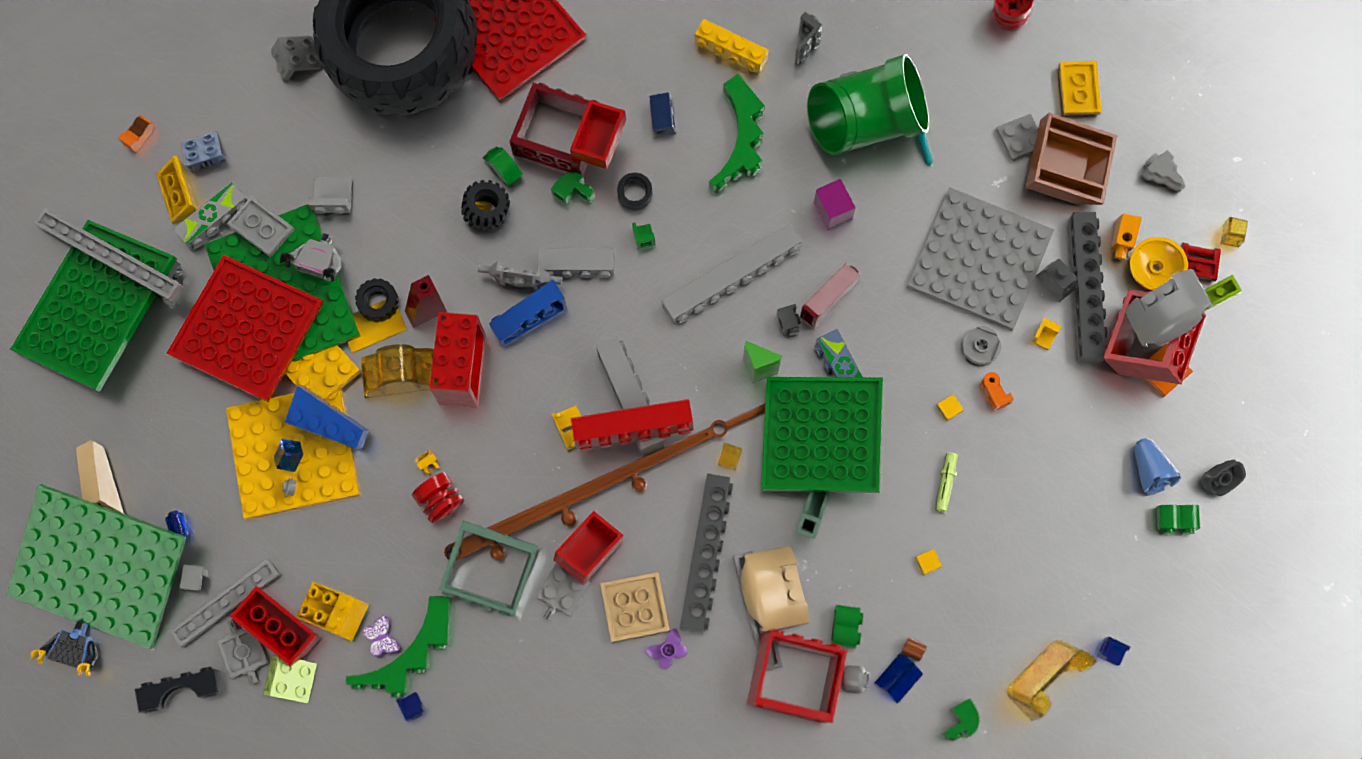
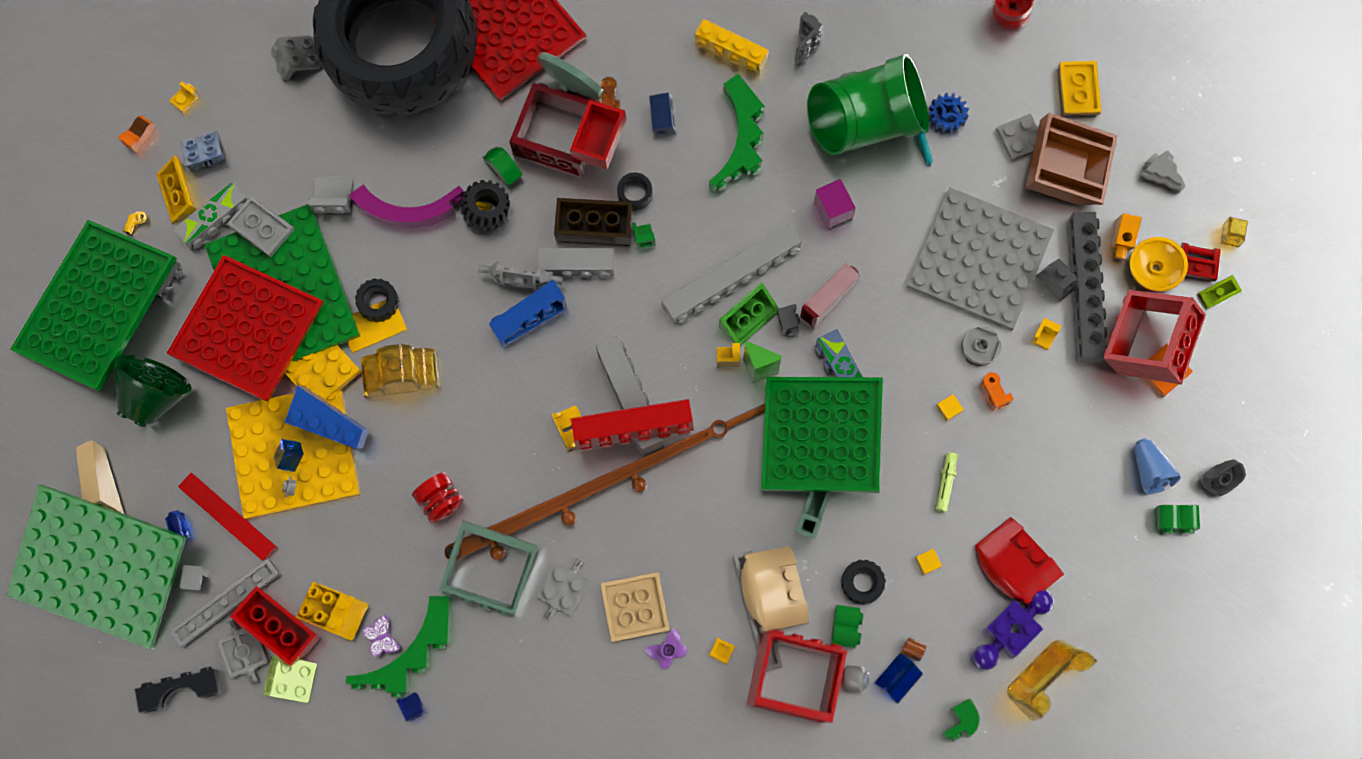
(70, 649): torso -> none
(108, 255): light grey plate -> none
(134, 220): none -> yellow arm
(147, 389): none -> dark green cone
(184, 98): none -> yellow bracket
(227, 517): none -> red tile
(315, 258): light grey torso -> none
(406, 216): none -> magenta arch
(423, 302): dark red slope -> none
(426, 459): yellow tile -> none
(457, 359): red window -> none
(569, 76): none -> sand green dish
(572, 184): green brick -> none
(588, 547): red piece -> none
(593, 221): none -> dark brown brick
(610, 89): none -> clear orange leg
(713, 484): dark grey brick -> none
(722, 651): none -> yellow tile
(729, 355): none -> yellow panel
(730, 456): clear yellow panel -> none
(748, 315): none -> bright green slope
(848, 582): none -> black tyre
(943, 106): none -> blue gear
(987, 656): none -> dark purple brick
(1016, 562): none -> red slope
(1112, 651): clear blue panel -> none
(1168, 309): light grey slope -> none

